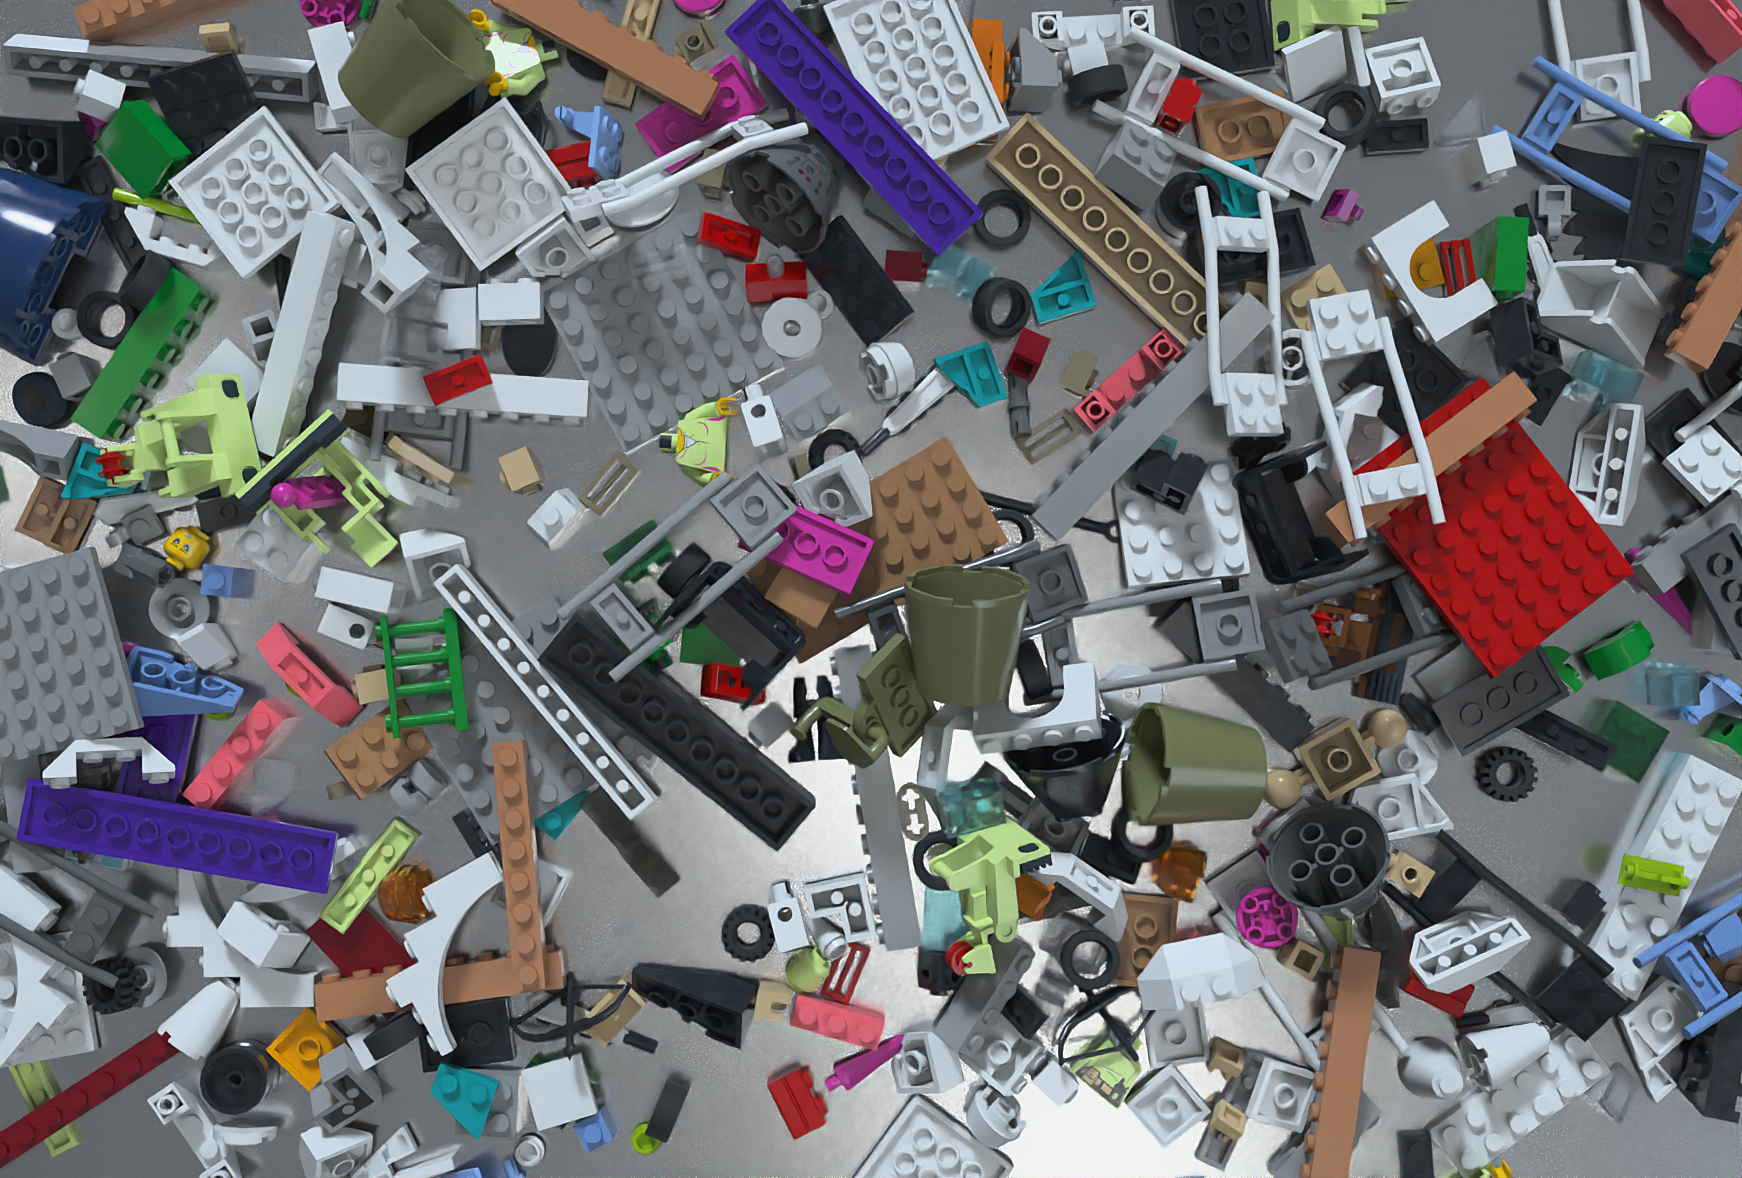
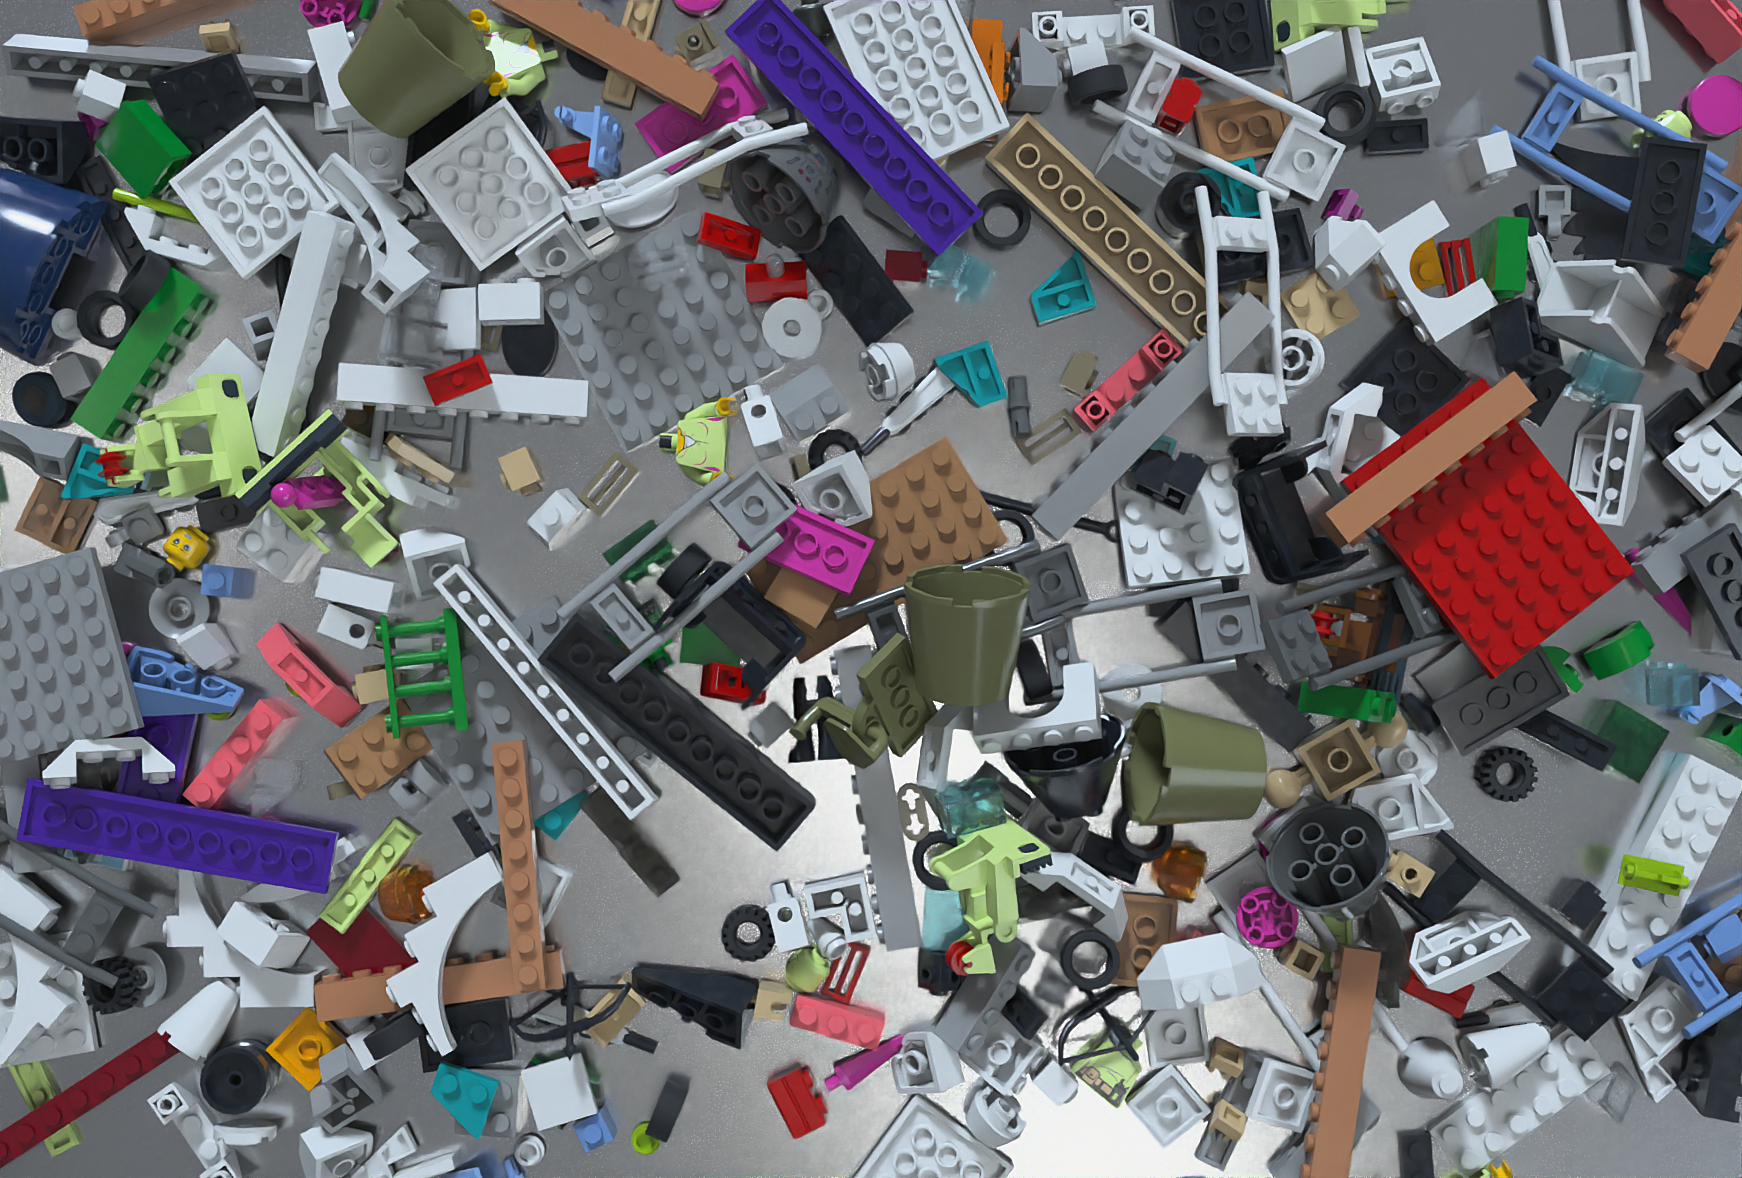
(1019, 310): black tyre -> none
(1028, 354): dark red brick -> none
(1032, 896): orange piece -> none
(1345, 250): none -> white slope
(1345, 328): white plate -> none
(1348, 703): none -> green brick

